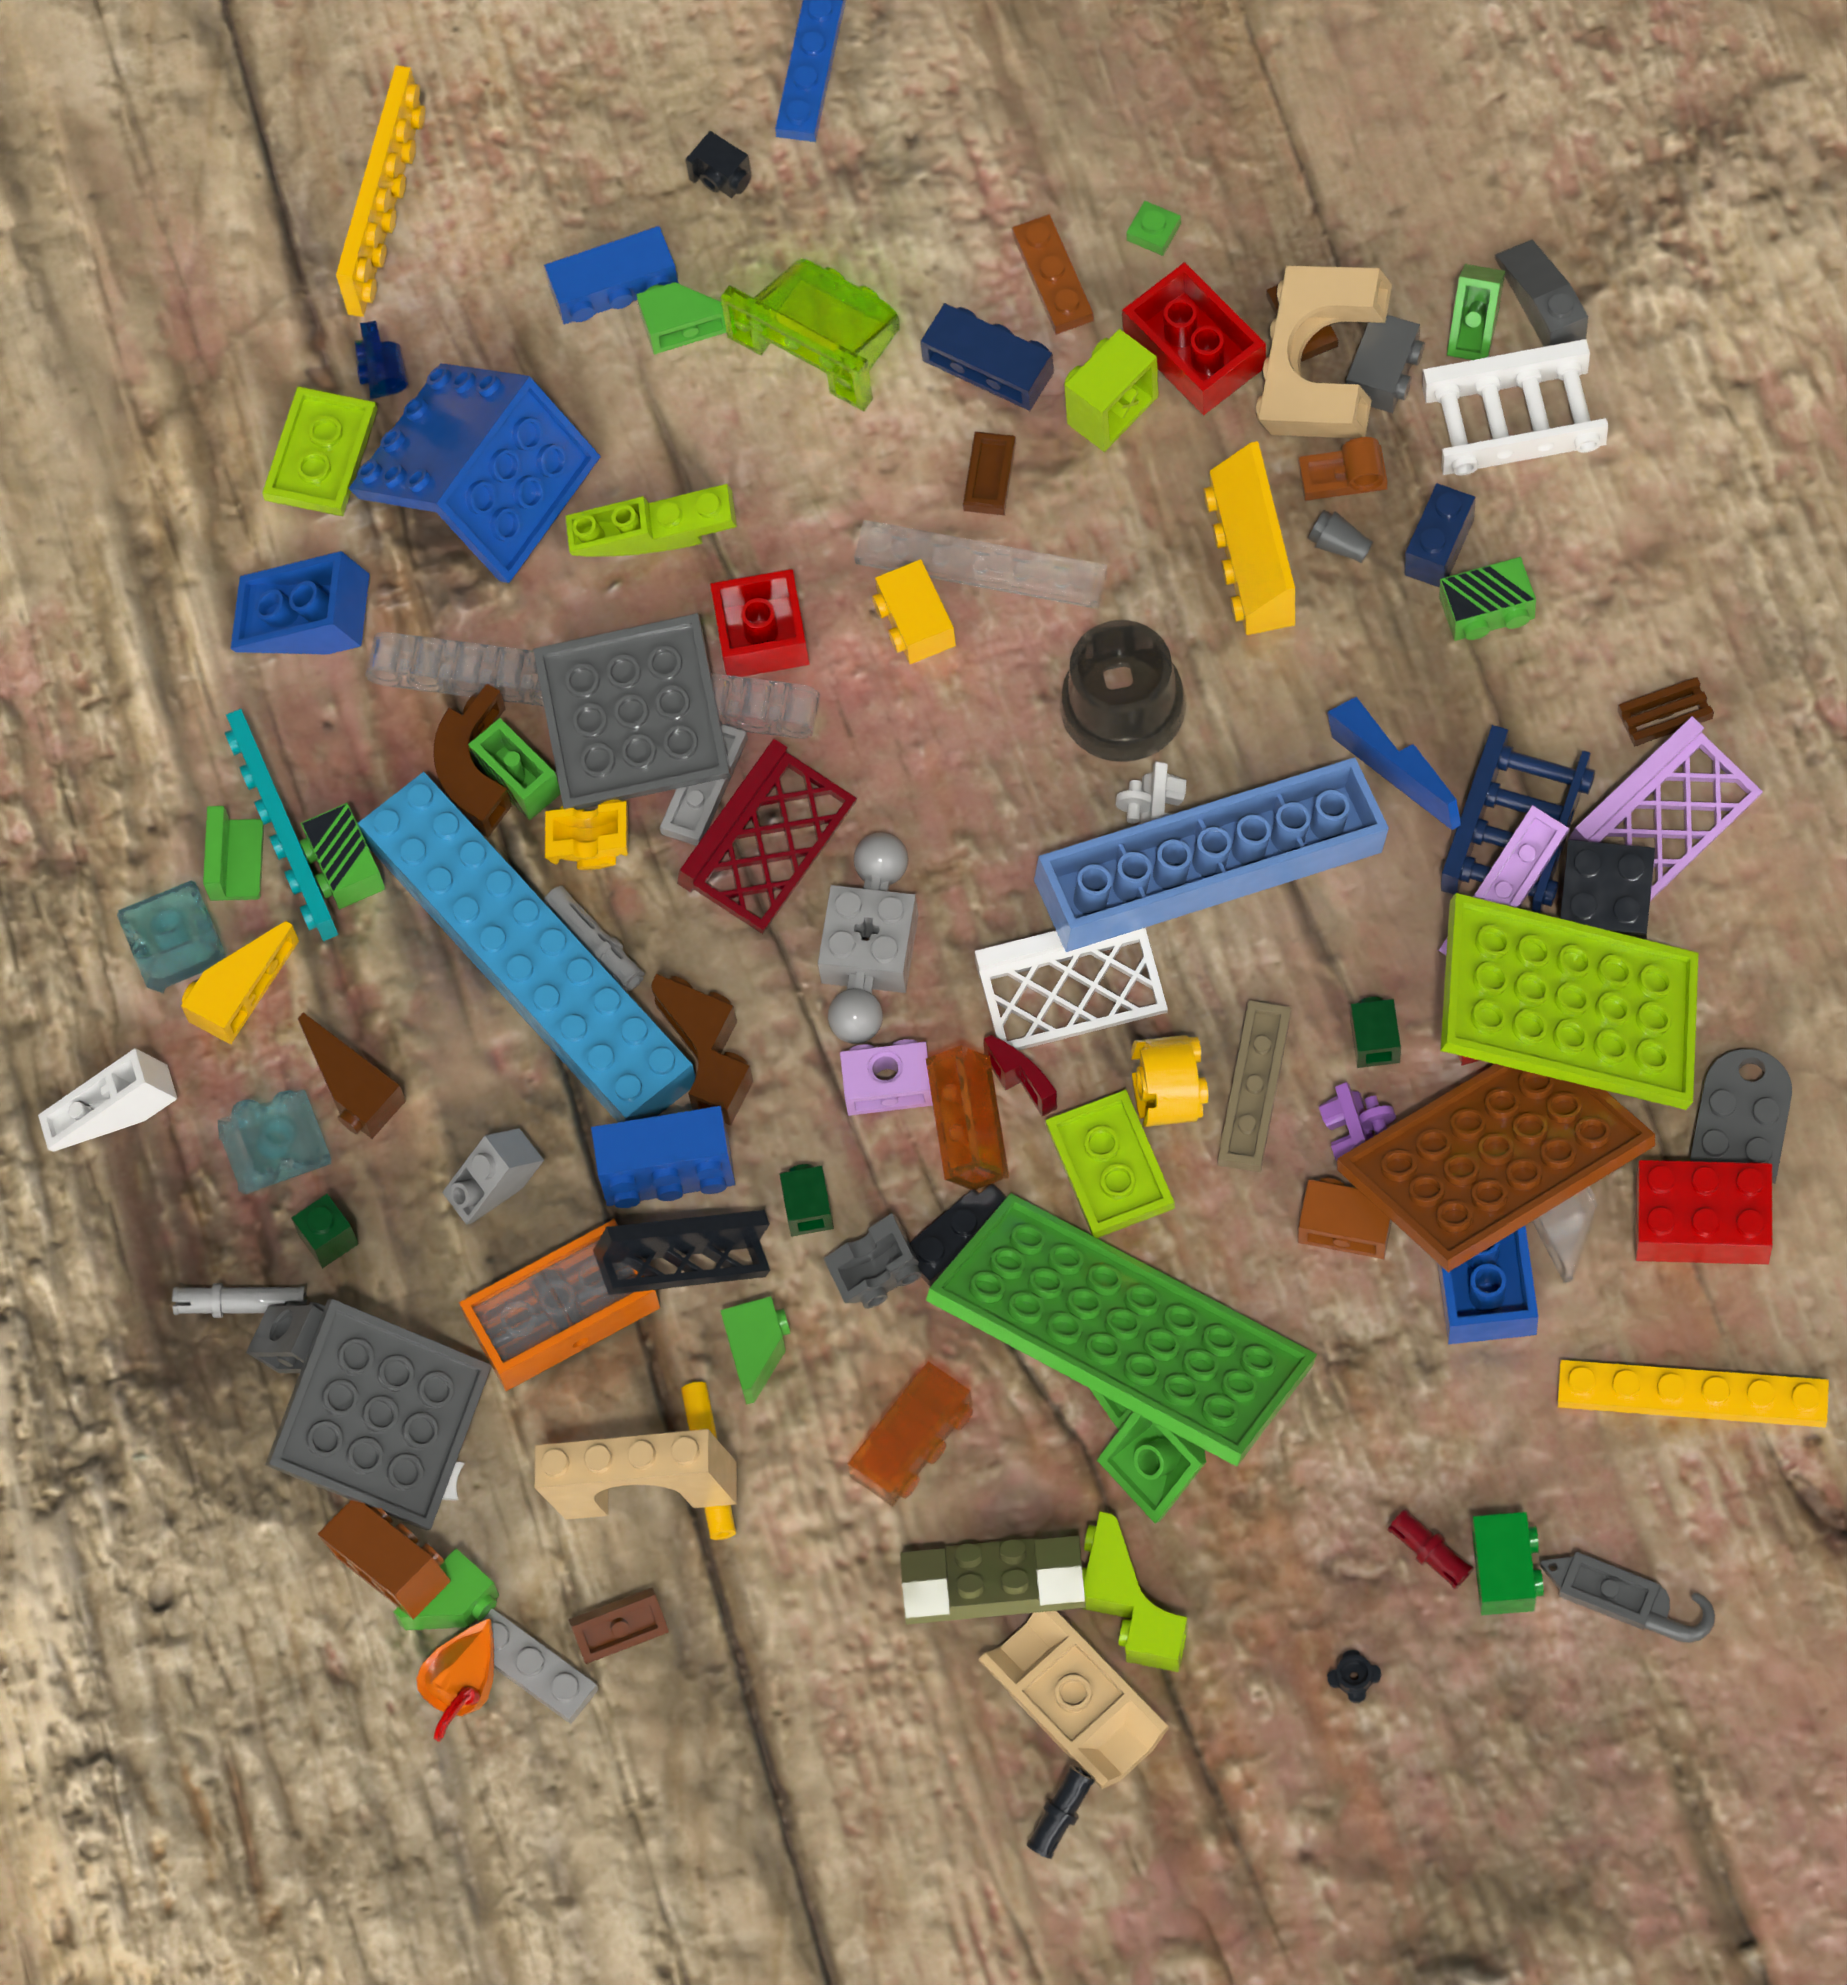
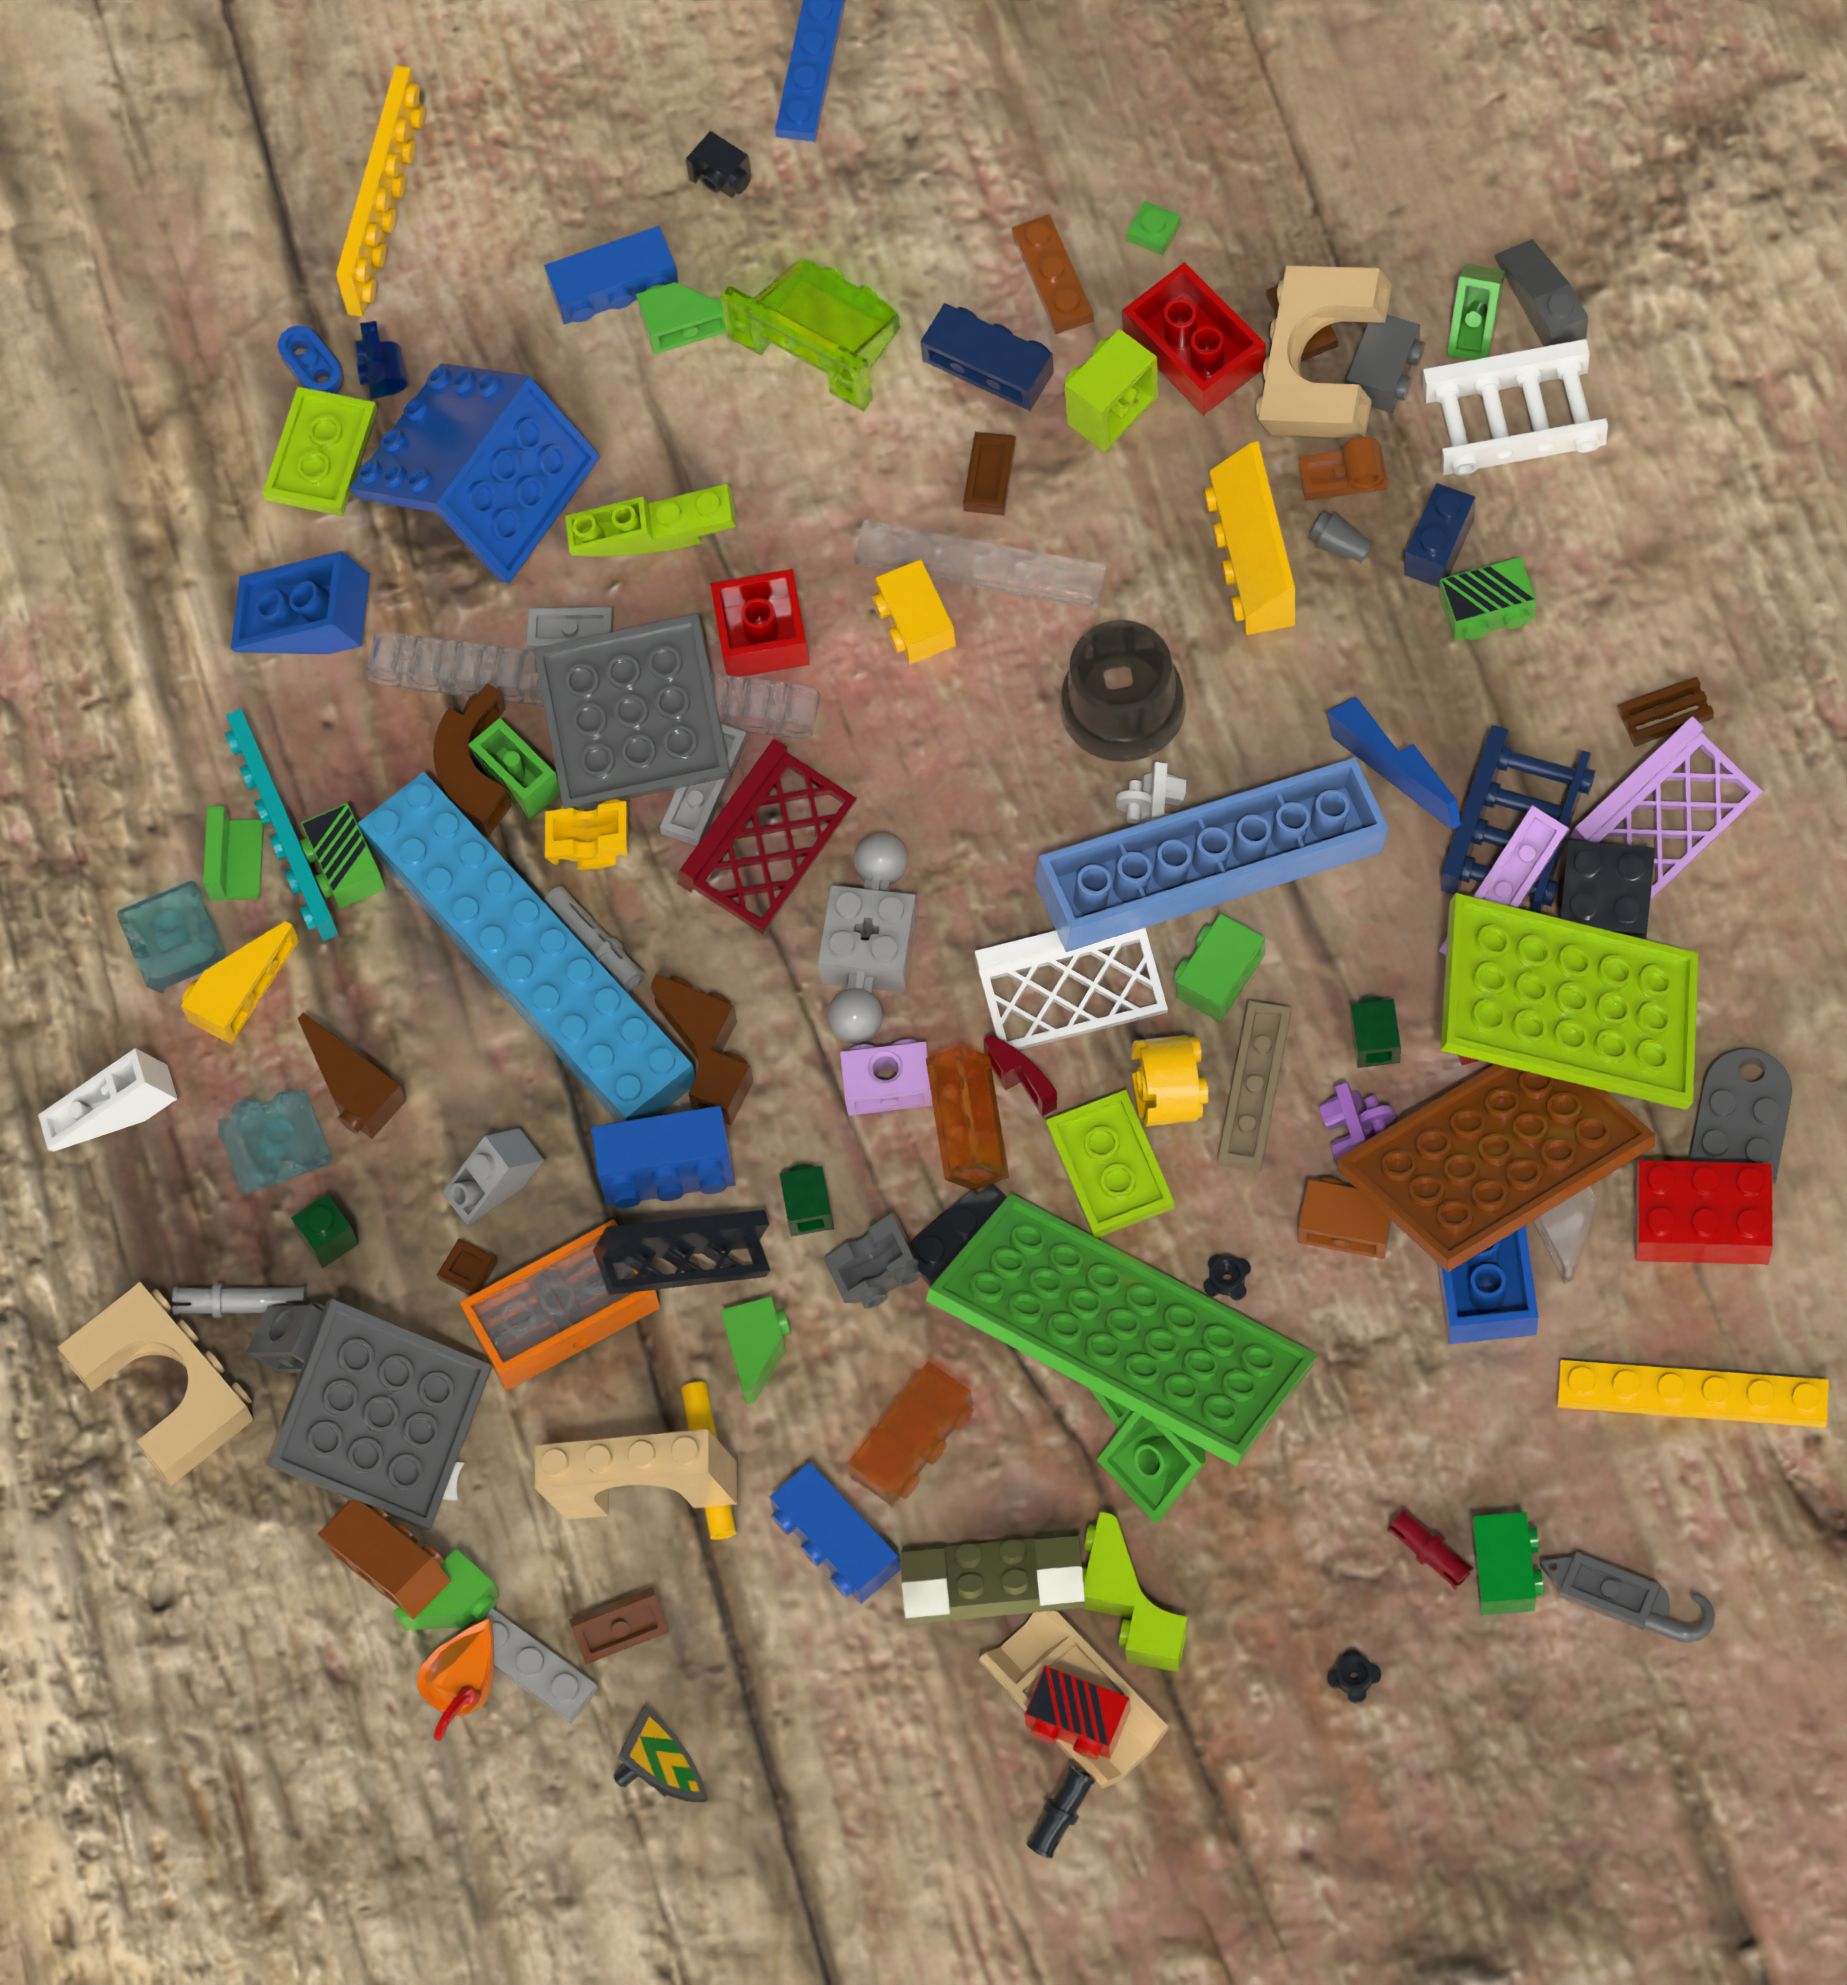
(141, 1327): none -> tan arch
(313, 363): none -> blue plate
(467, 1268): none -> reddish brown tile
(561, 625): none -> light grey plate
(659, 1760): none -> shield
(833, 1534): none -> blue brick
(1076, 1713): none -> brick
(1219, 967): none -> bright green brick
(1223, 1265): none -> black plate

